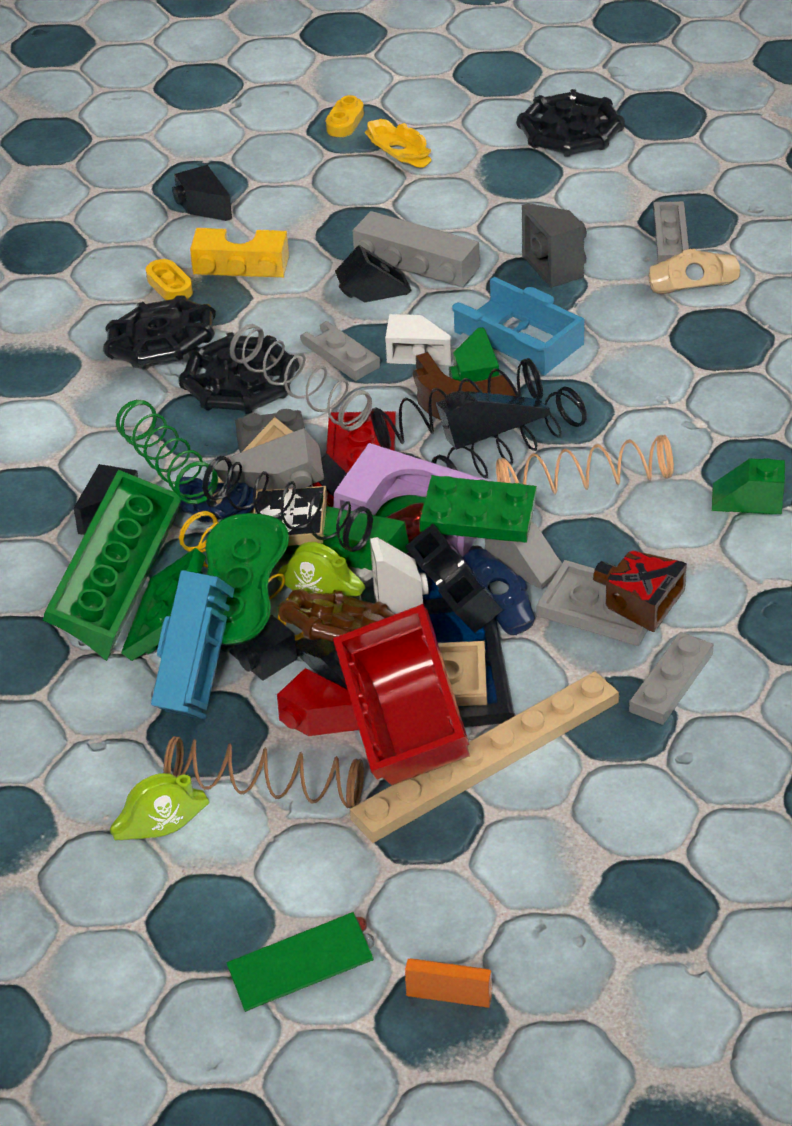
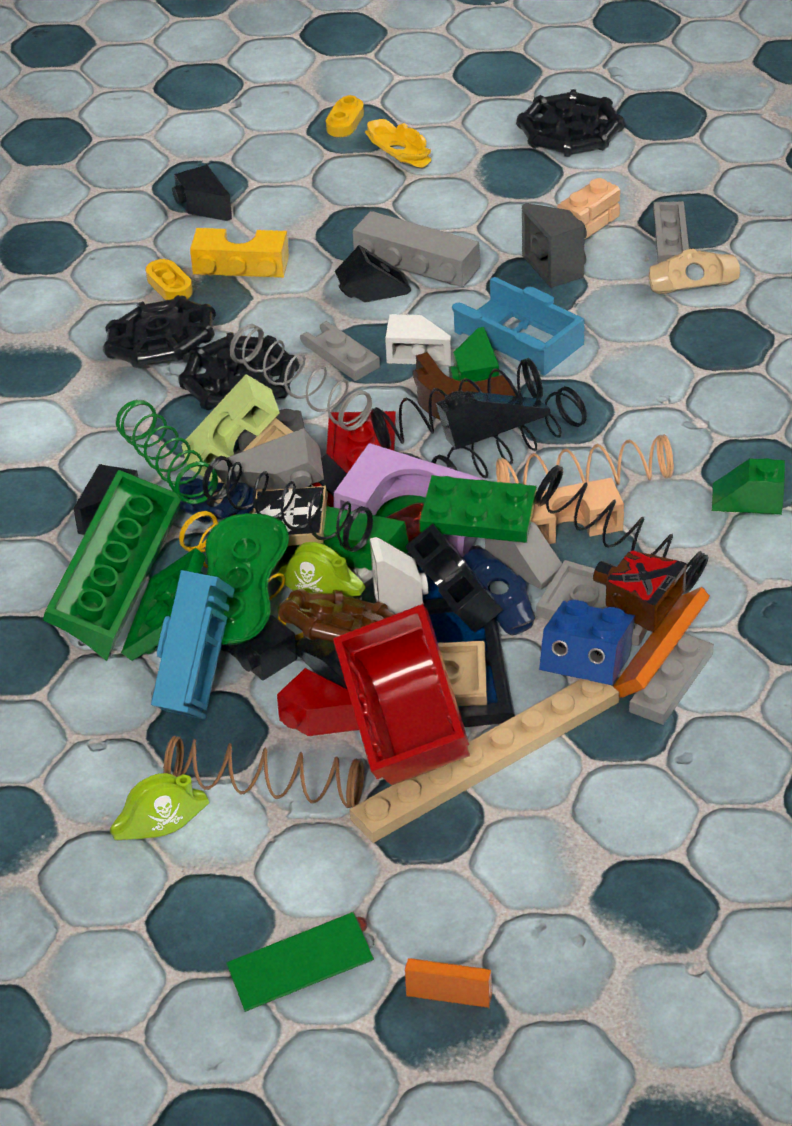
(246, 407): none -> yellowish green arch
(555, 475): none -> black piece
(587, 642): none -> blue piece
(594, 204): none -> light nougat brick
(594, 502): none -> light nougat arch
(661, 643): none -> orange tile

